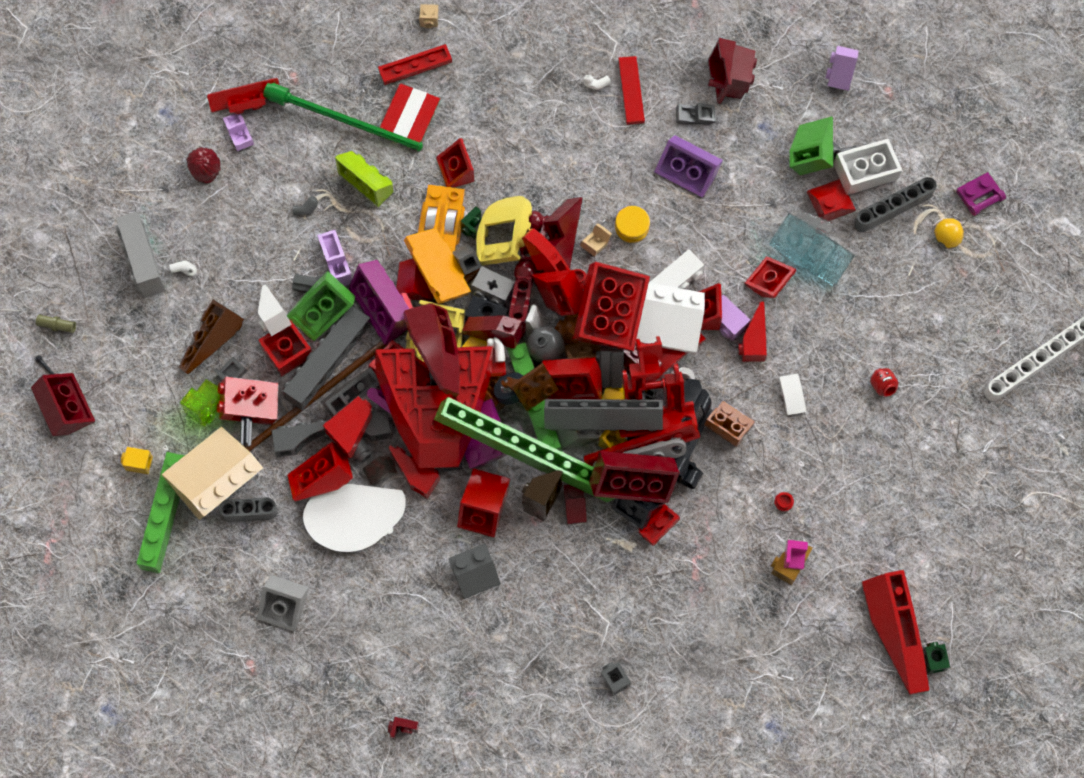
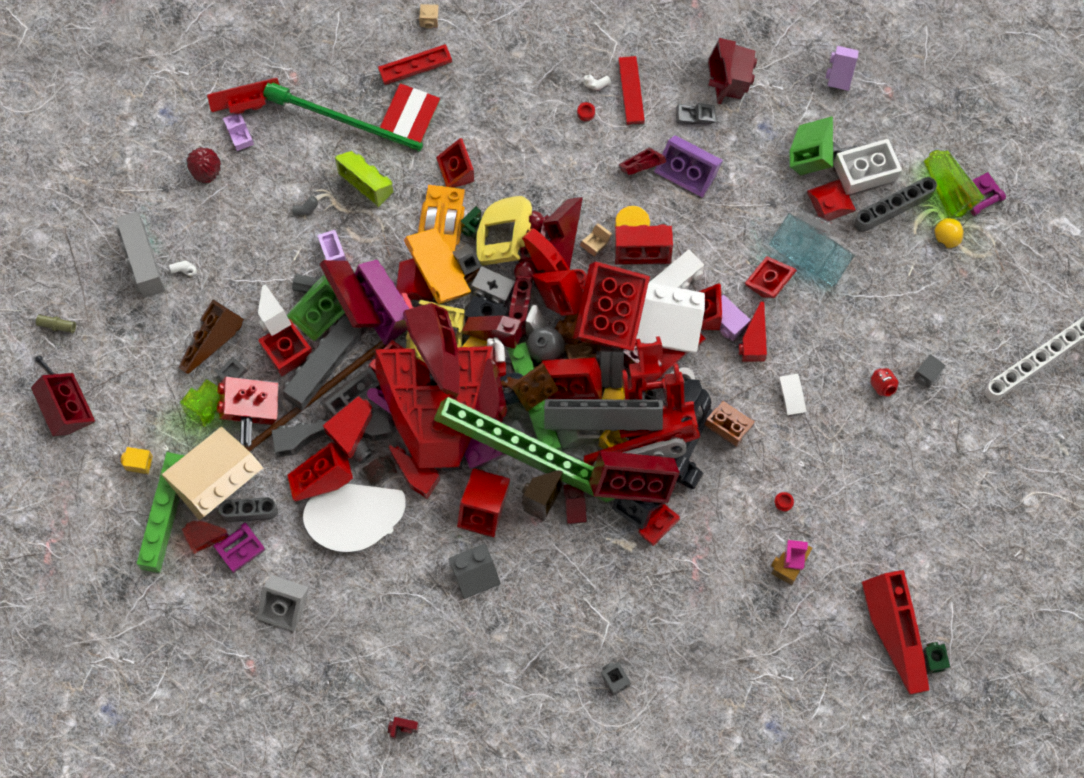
(203, 535): none -> clear red slope
(242, 552): none -> magenta plate
(350, 293): none -> dark red tile
(491, 395): none -> dark red slope
(586, 111): none -> red tile
(643, 244): none -> red slope
(644, 160): none -> dark red wing
(929, 371): none -> dark grey brick
(953, 184): none -> clear neon green slope

